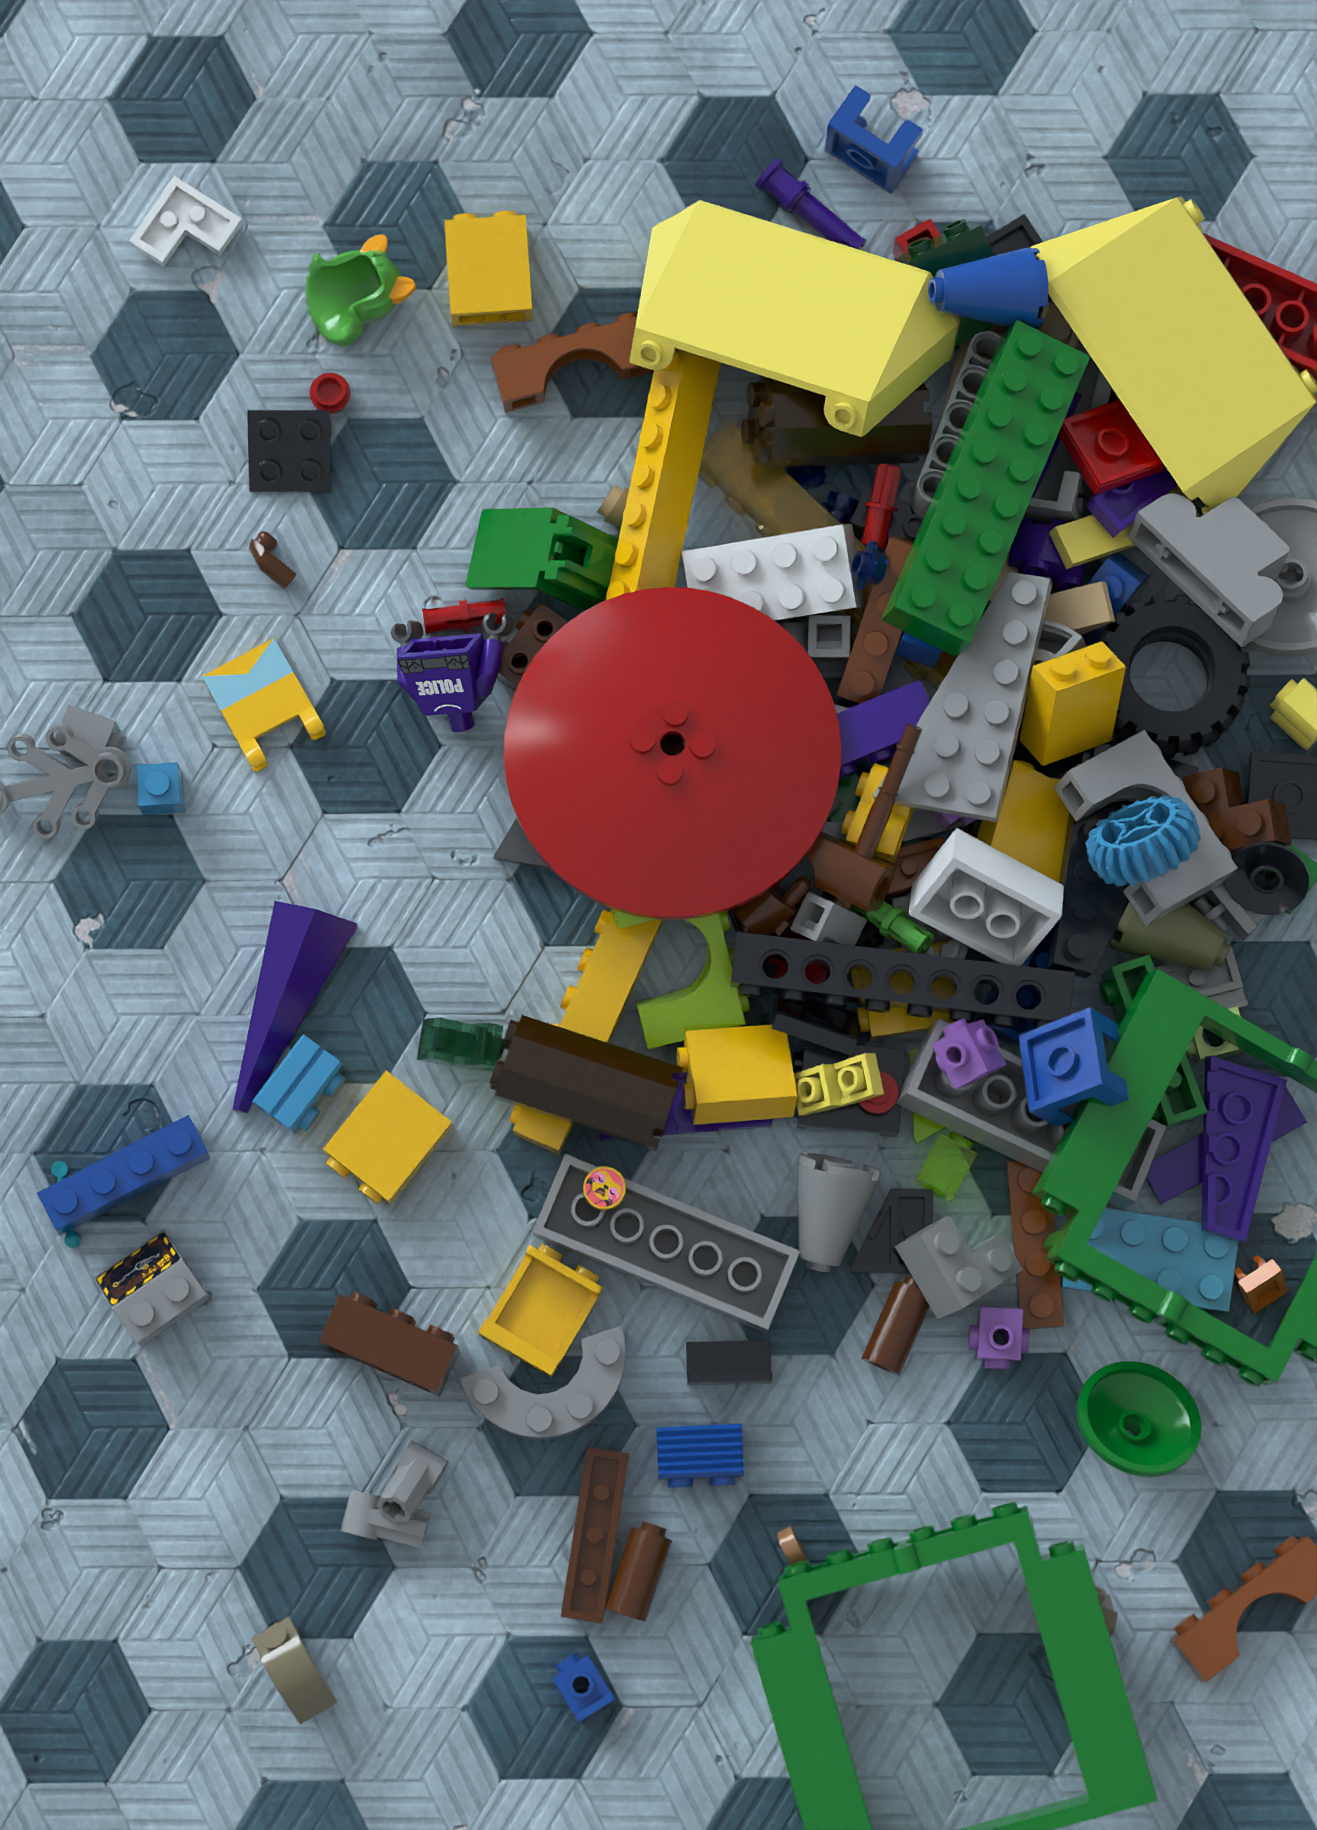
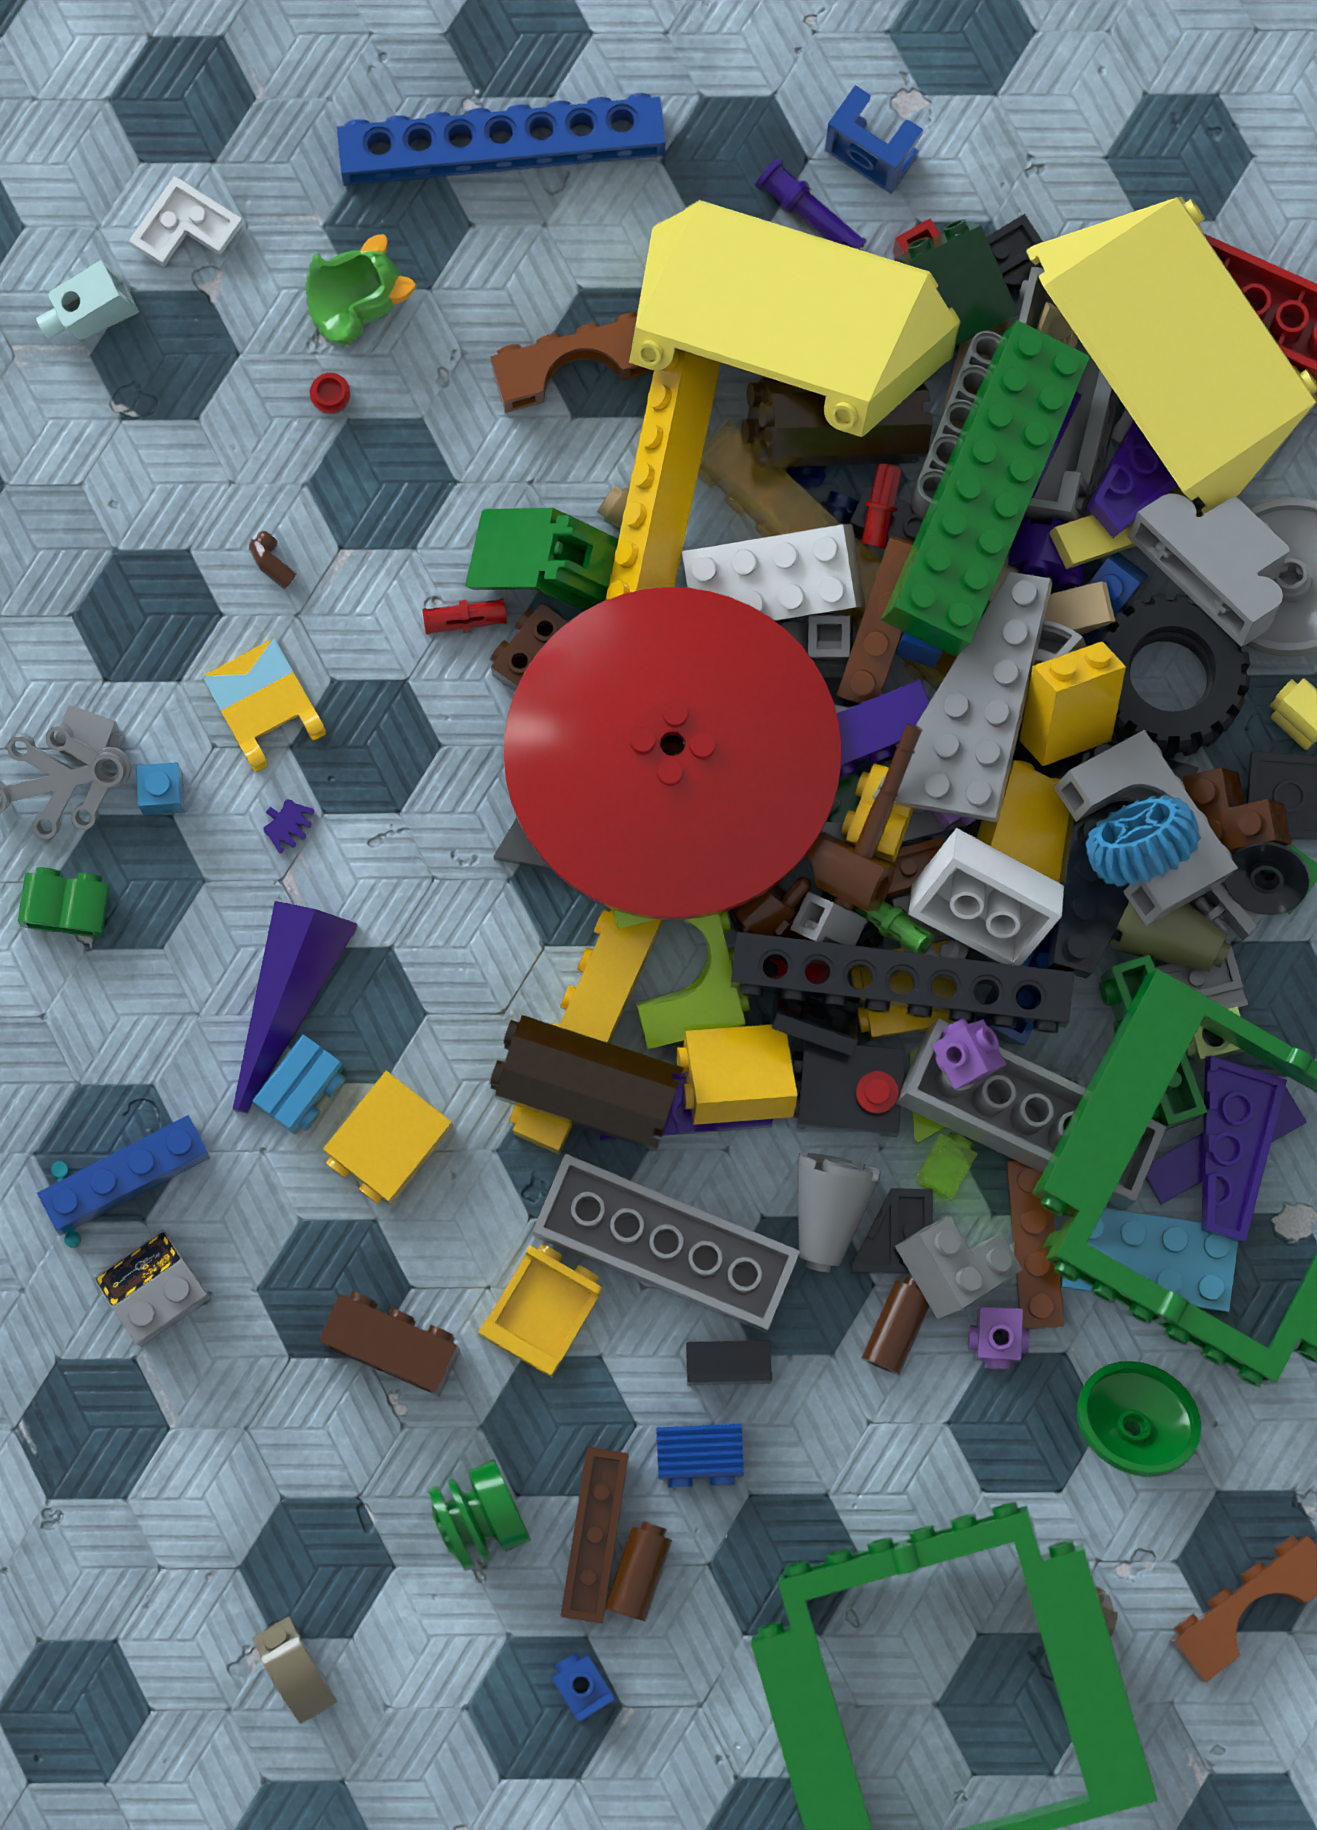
(64, 903): none -> green brick
(88, 303): none -> light aqua torso
(286, 823): none -> dark purple piece
(289, 450): black hinge -> none
(366, 1520): light grey piece -> none
(412, 1478): light grey piece -> none
(450, 671): dark purple torso -> none
(460, 1044): clear green brick -> none
(478, 1515): none -> green wheel
(483, 155): none -> blue brick
(488, 269): yellow brick -> none
(557, 1412): light grey brick -> none
(604, 1188): tile -> none
(791, 1545): medium nougat tile -> none
(838, 1084): light yellow slope -> none
(869, 565): clear blue plate -> none
(994, 288): blue cone -> none
(1069, 1064): blue panel -> none
(1109, 447): red tile -> none
(1261, 1285): orange tile -> none

